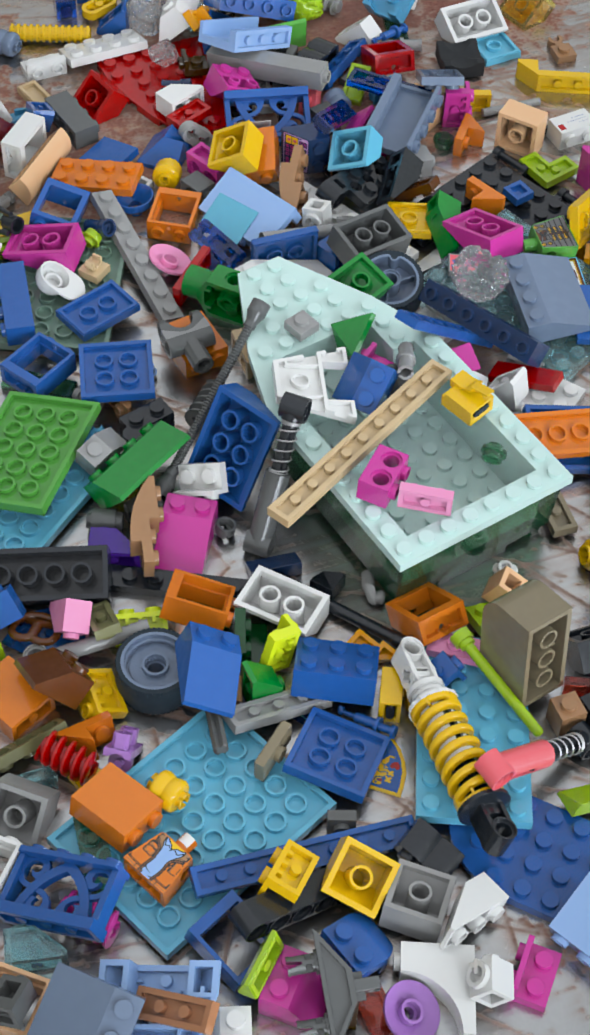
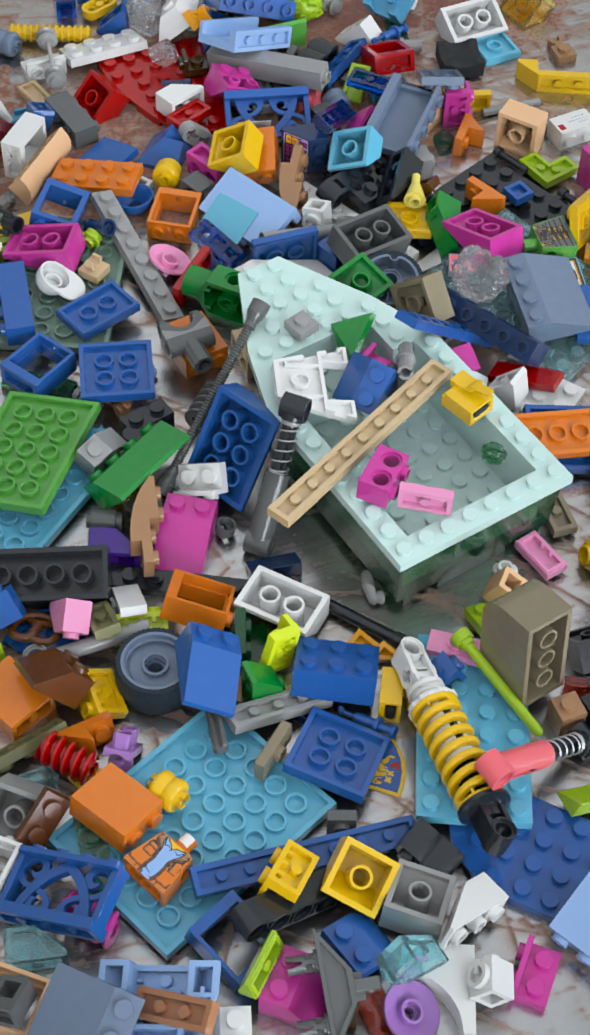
(42, 818): none -> reddish brown plate
(55, 74): none -> light grey axle
(129, 600): none -> white tile
(329, 582): black slope -> none
(410, 958): none -> clear light blue slope
(415, 196): none -> light yellow cone
(424, 295): none -> dark tan brick
(447, 610): orange window -> none
(540, 555): none -> bright pink plate

